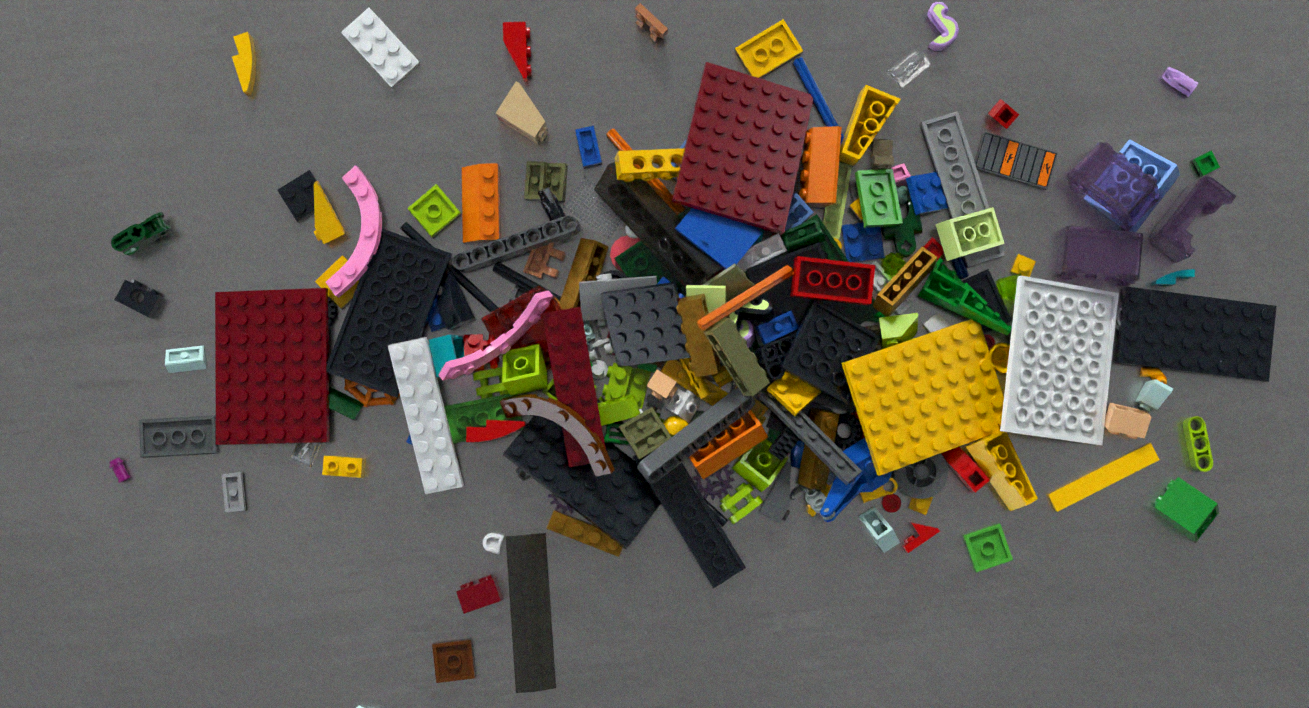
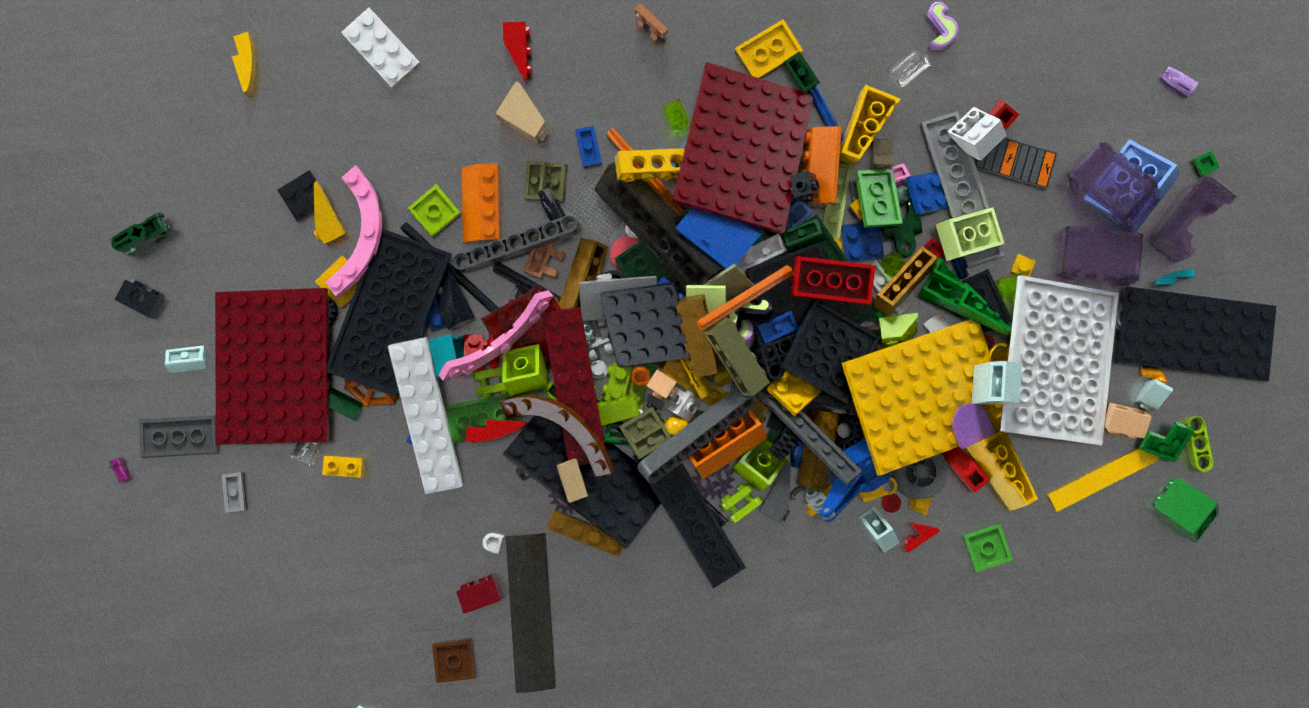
(572, 480): none -> tan tile
(640, 375): none -> orange tile
(675, 115): none -> clear neon green brick
(801, 72): none -> dark green slope
(804, 186): none -> black brick
(971, 425): none -> medium lavender tile
(977, 133): none -> white slope
(996, 383): none -> light aqua slope
(1169, 446): none -> green plate

